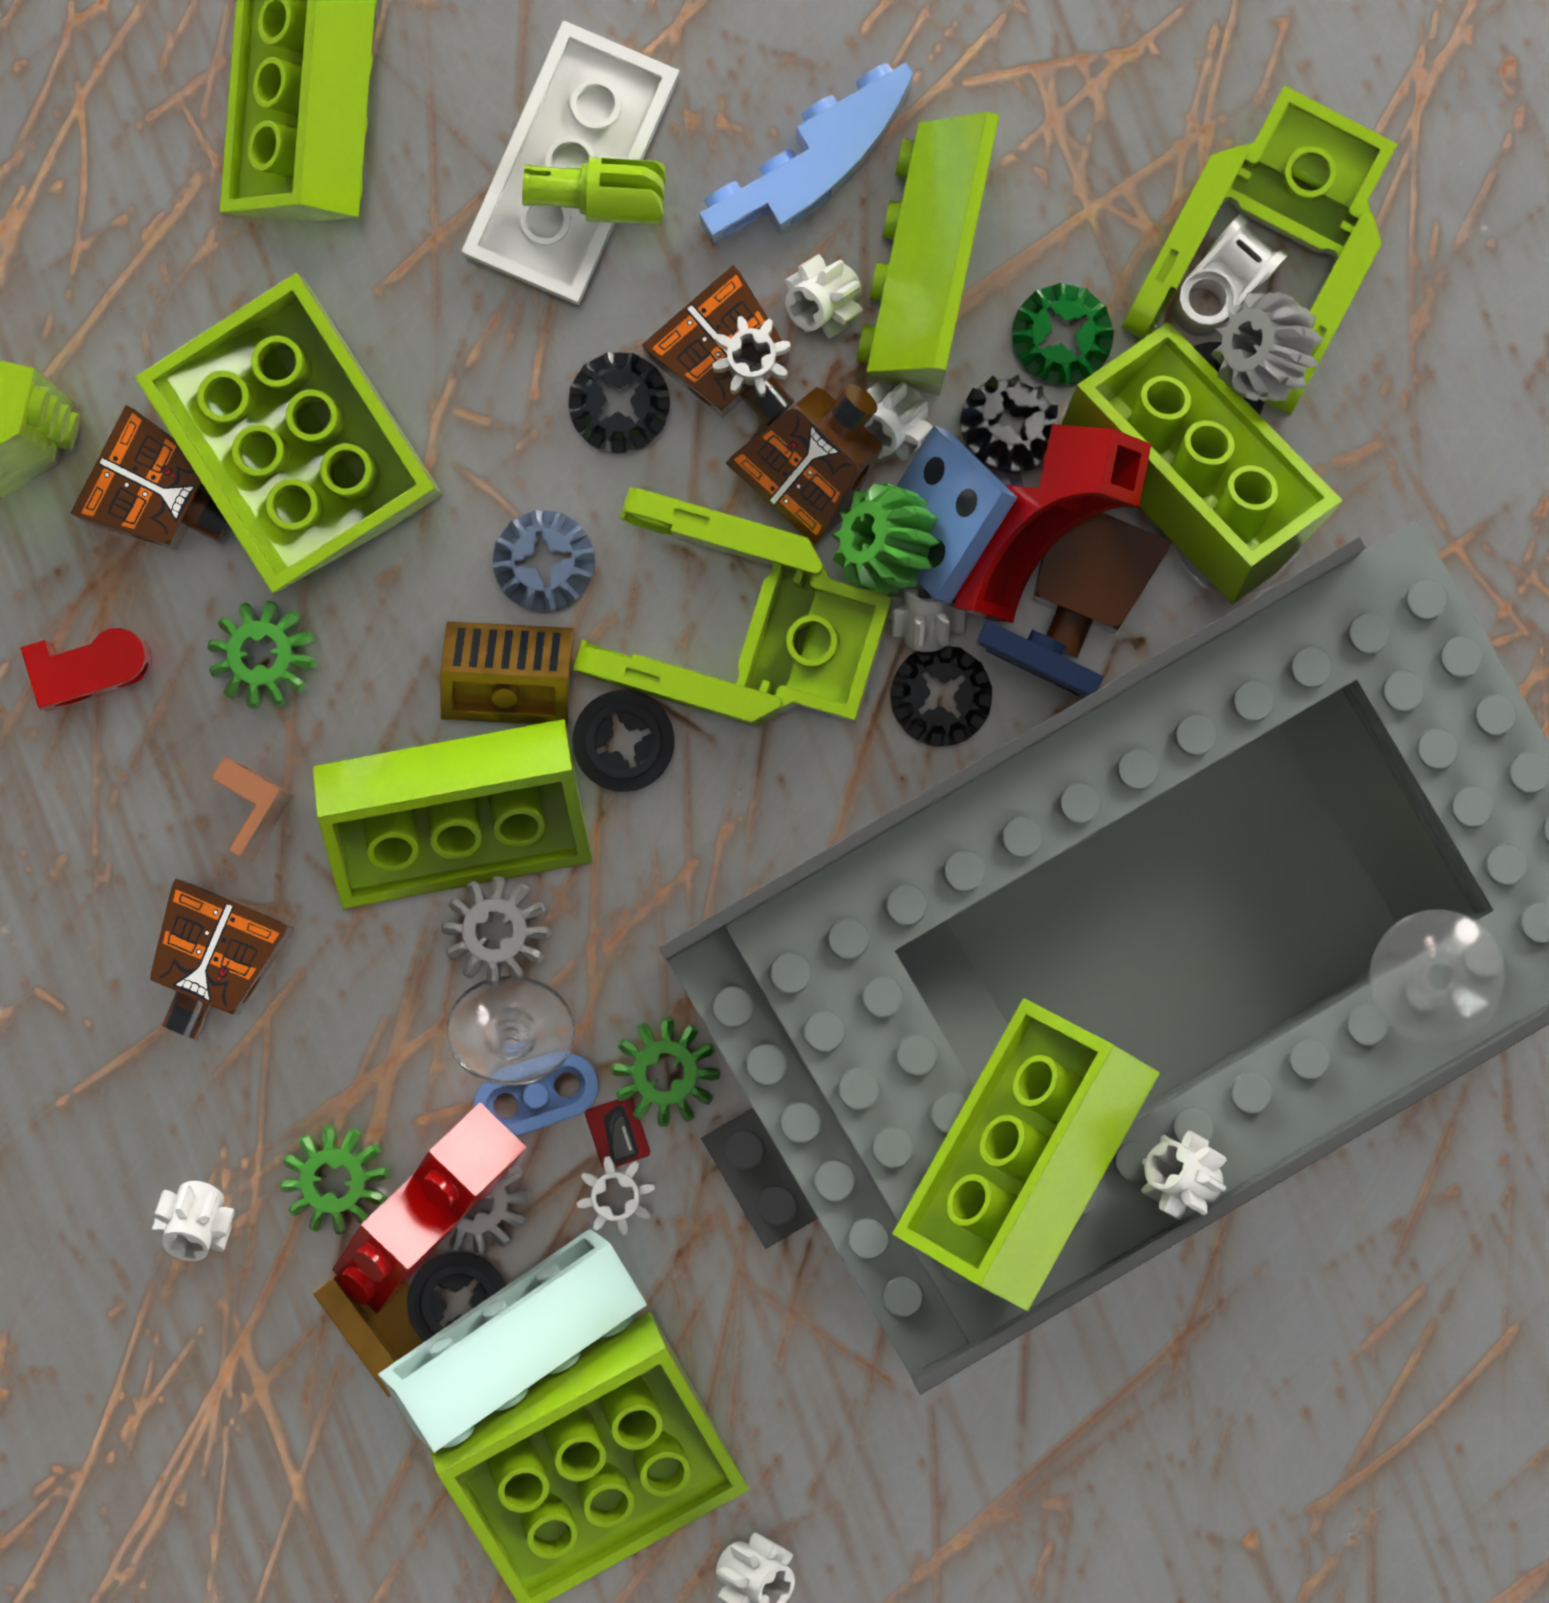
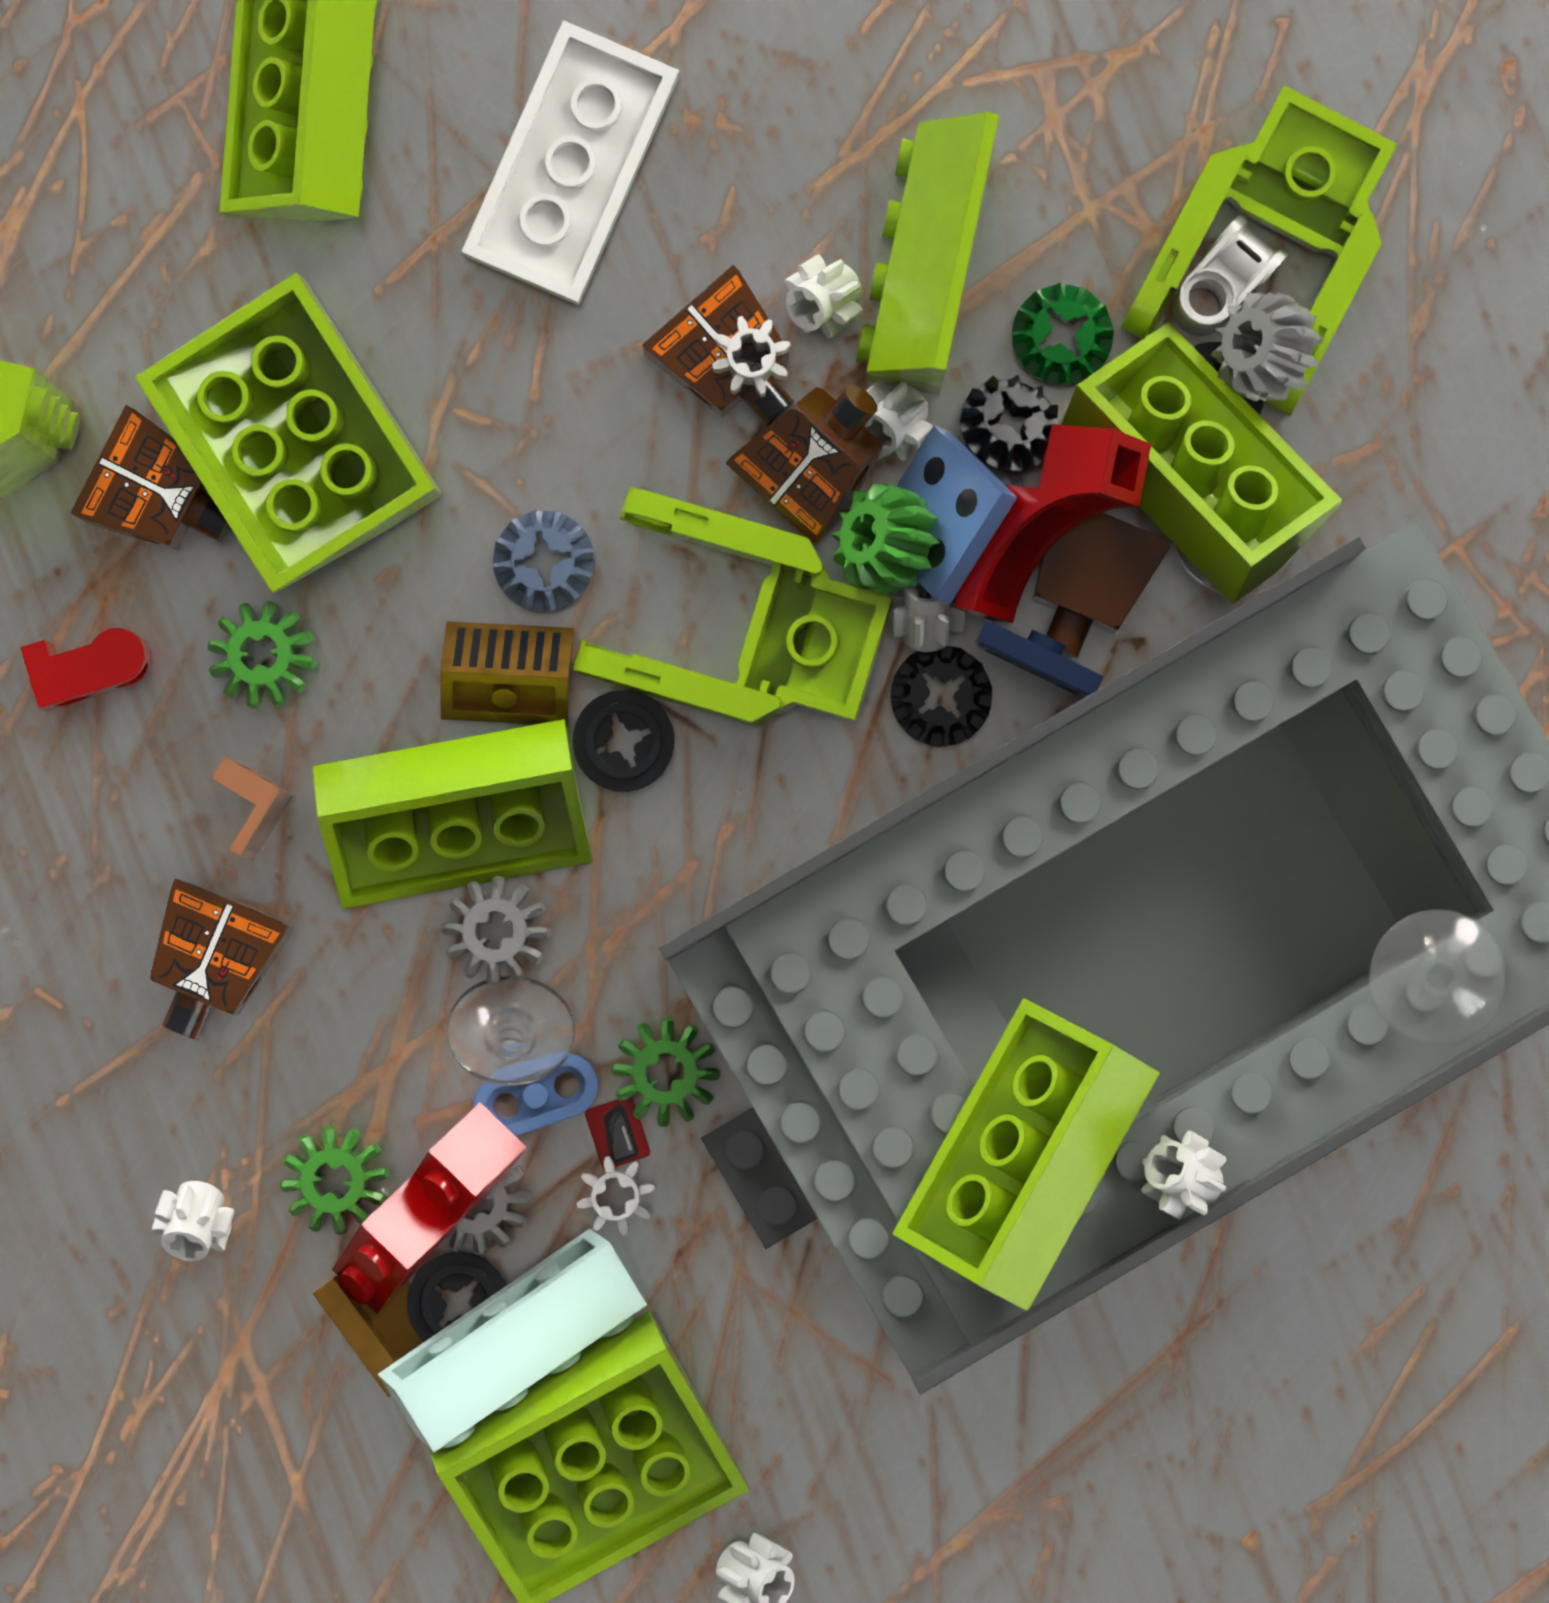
(602, 189): lime arm -> none
(619, 432): black gear -> none
(835, 146): light blue slope -> none

